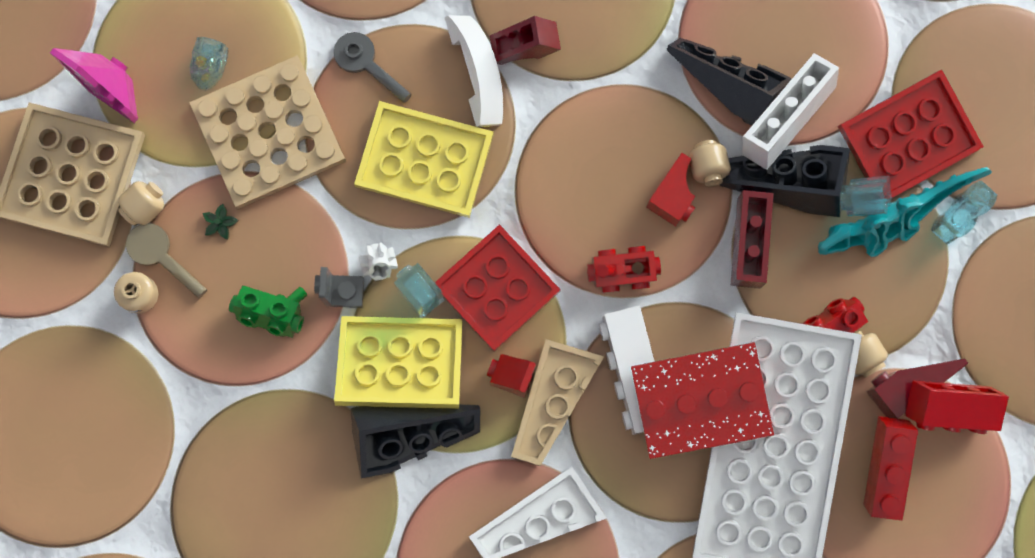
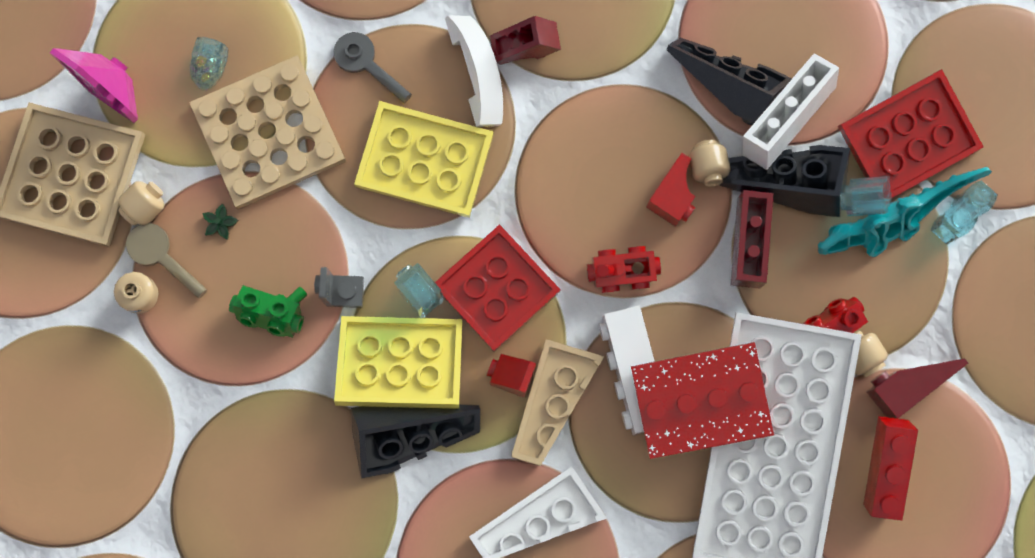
(378, 261): white gear -> none
(956, 407): red brick -> none

